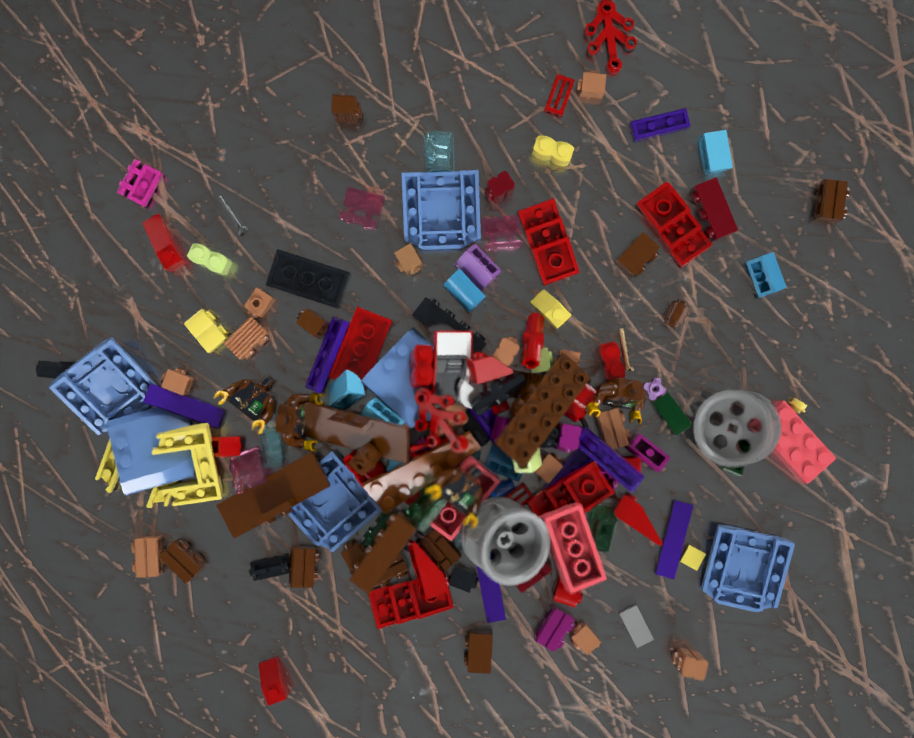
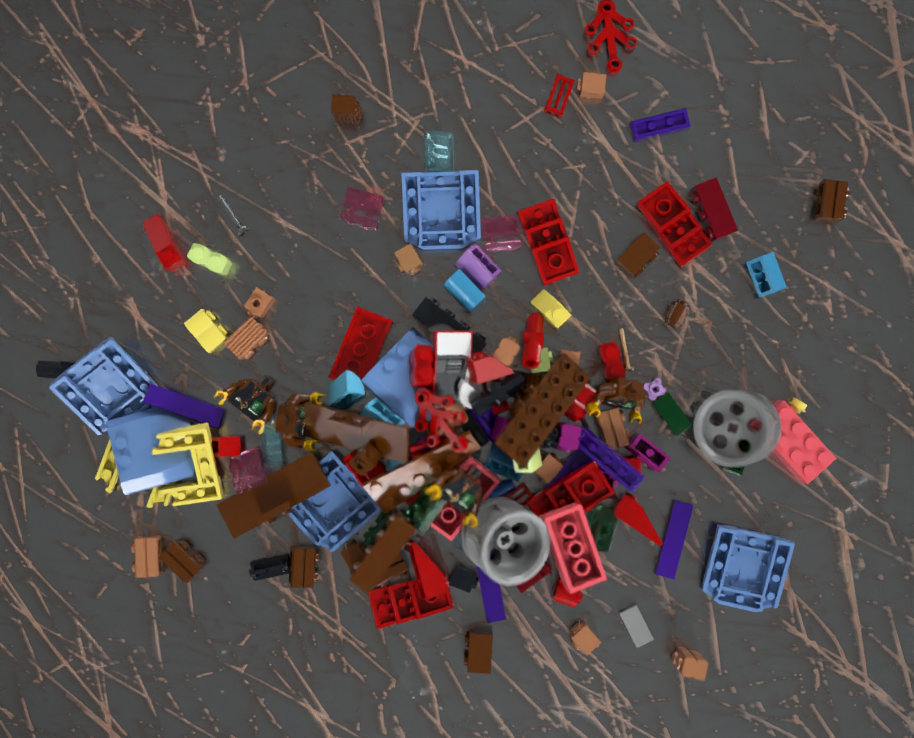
(145, 184): dark pink plate -> none
(177, 381): nougat brick -> none
(273, 681): red slope -> none
(307, 278): black tile -> none
(312, 322): reddish brown brick -> none
(327, 355): dark purple plate -> none
(440, 549): reddish brown brick -> none
(499, 187): dark red brick -> none
(554, 628): magenta brick -> none
(557, 152): light yellow brick -> none
(692, 557): light yellow tile -> none
(715, 152): medium azure brick -> none

